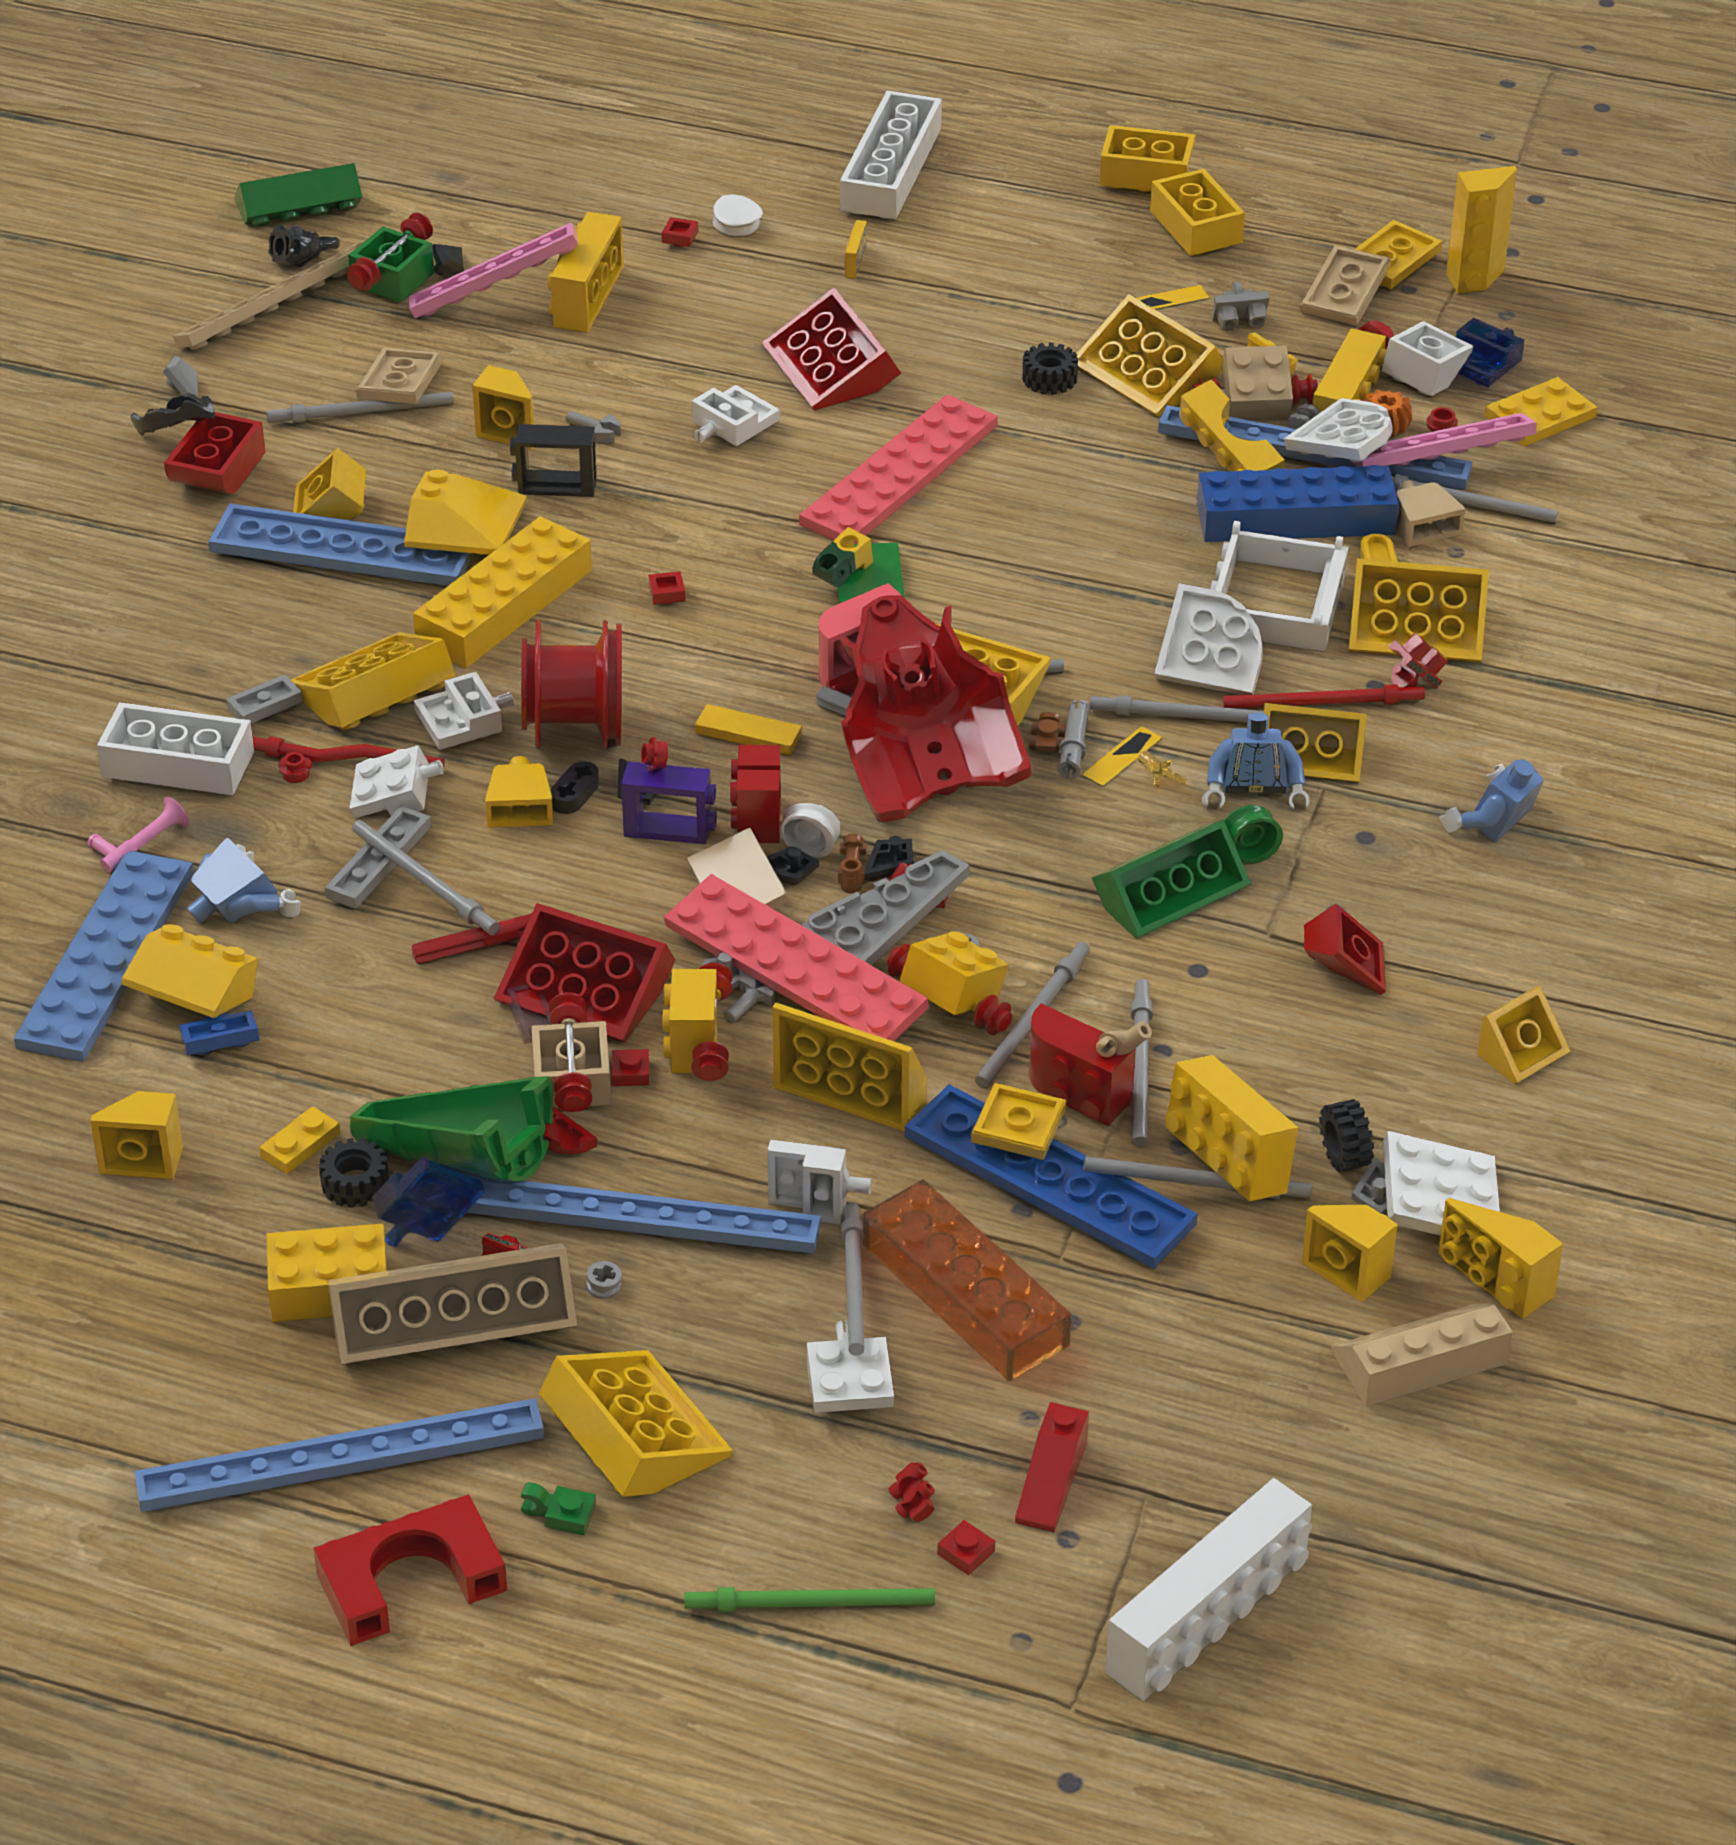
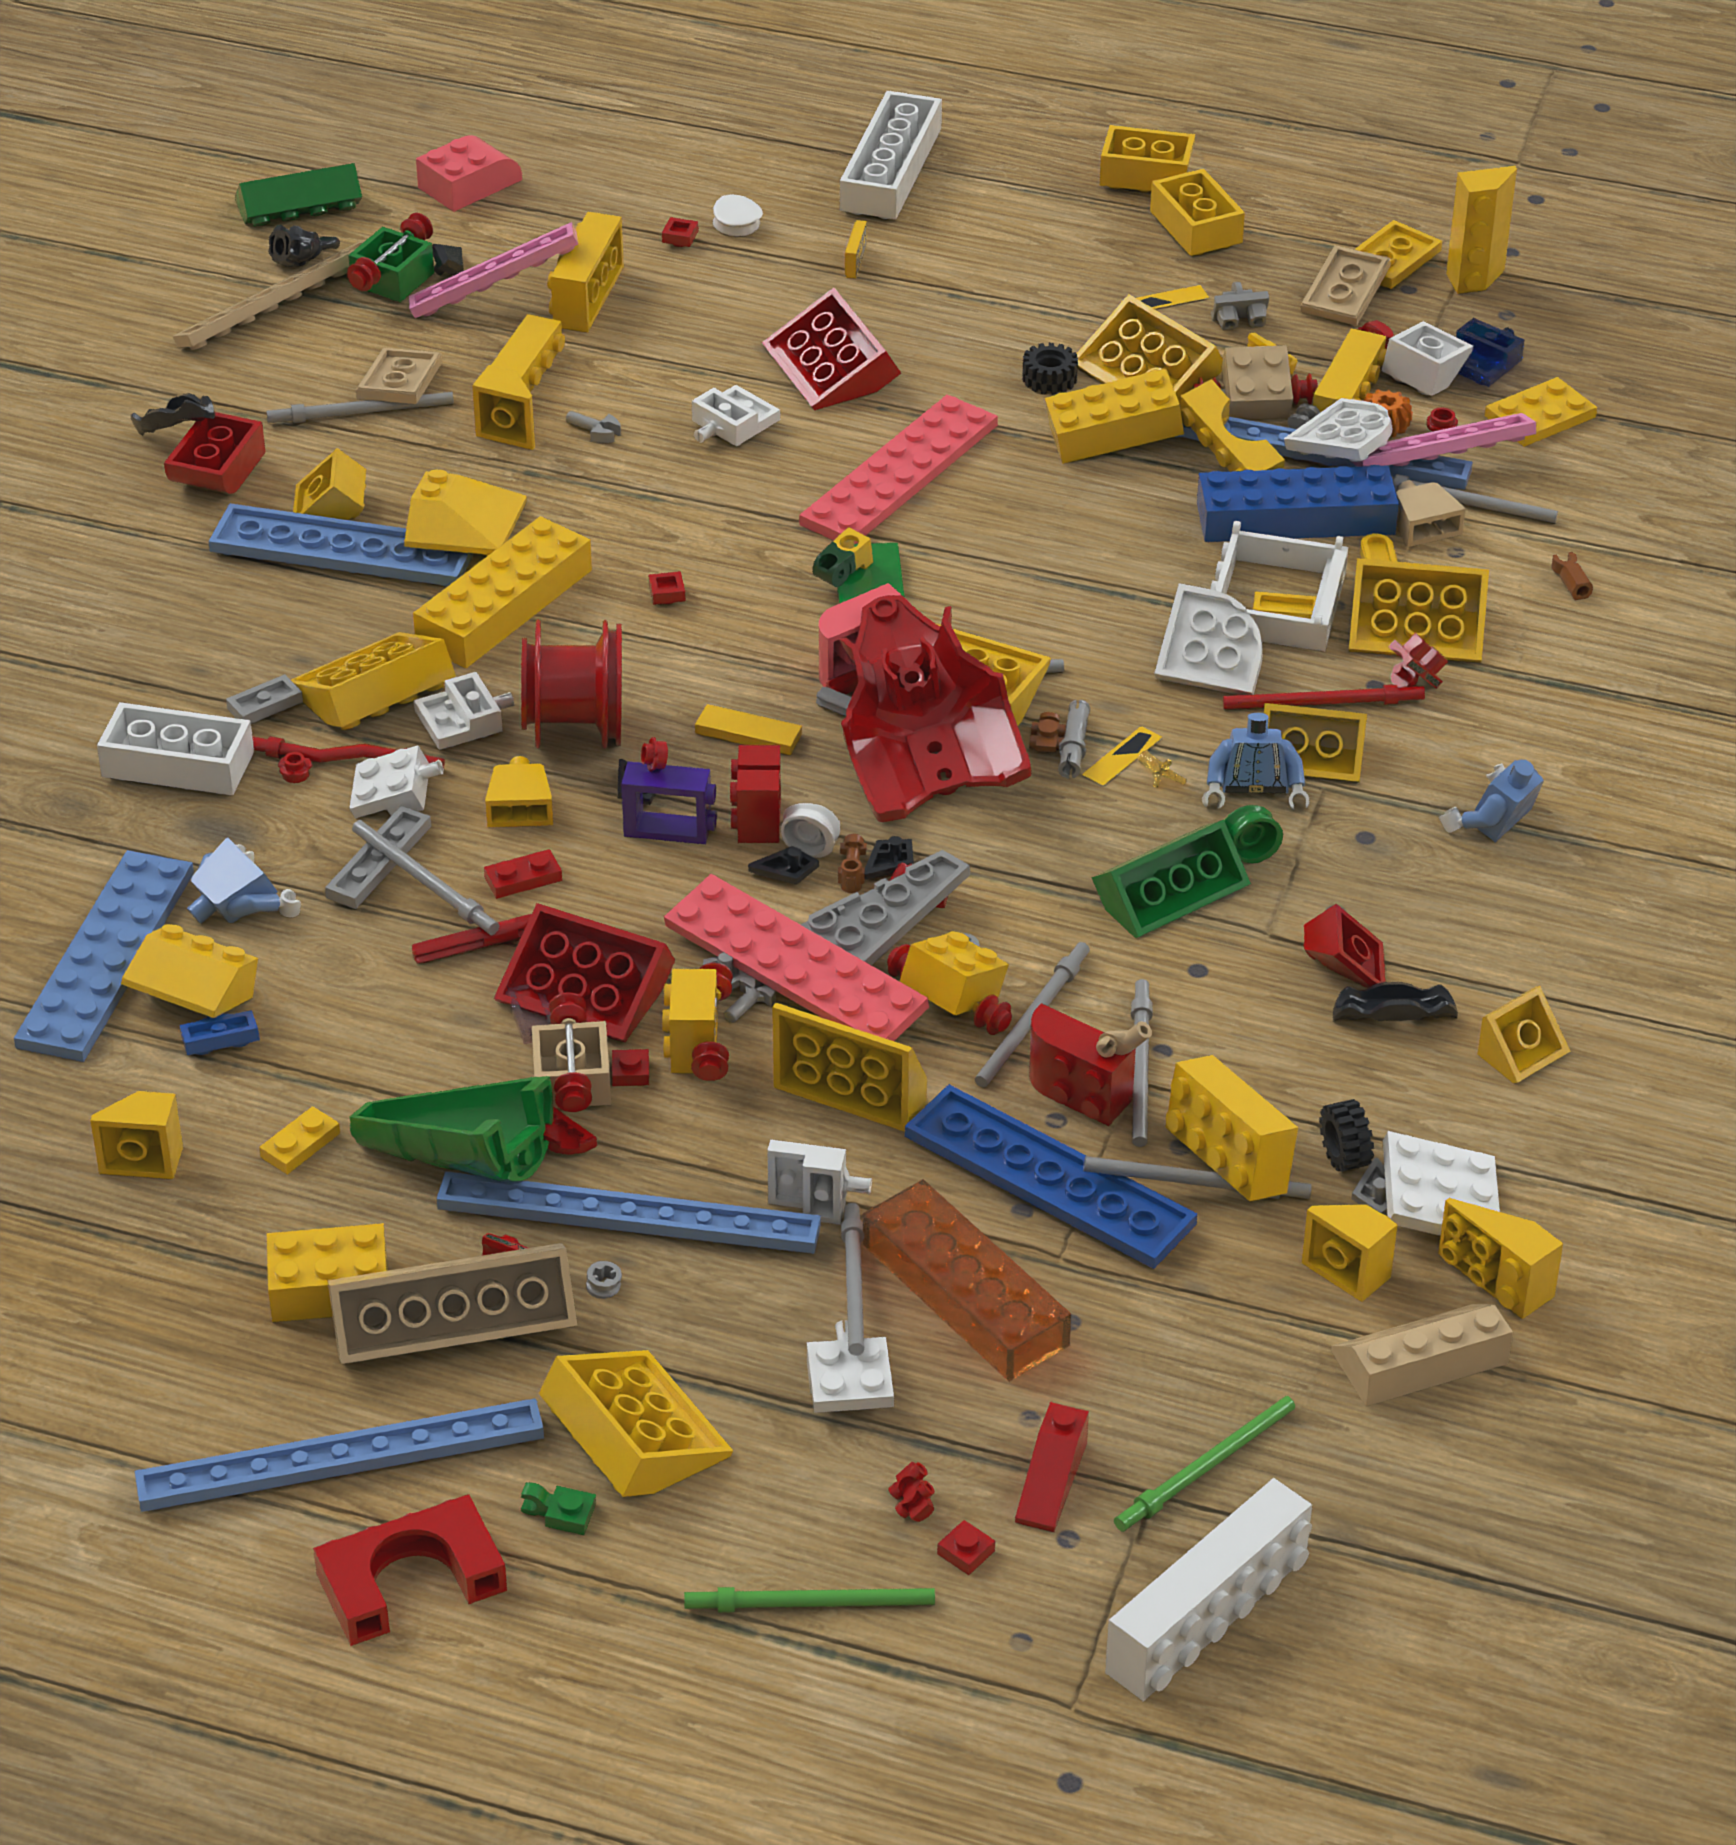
(171, 815): bright pink piece -> none
(181, 376): light grey piece -> none
(353, 1157): black tyre -> none
(425, 1201): clear blue plate -> none
(465, 172): none -> coral brick
(523, 873): none -> red plate
(532, 349): none -> yellow brick
(555, 482): black window -> none
(581, 790): black beam -> none
(743, 865): tan tile -> none
(1018, 1121): yellow plate -> none
(1114, 415): none -> yellow brick
(1124, 705): light grey bar -> none
(1152, 1501): none -> bright green bar
(1284, 604): none -> yellow tile
(1394, 1002): none -> black piece
(1572, 576): none -> dark orange bar

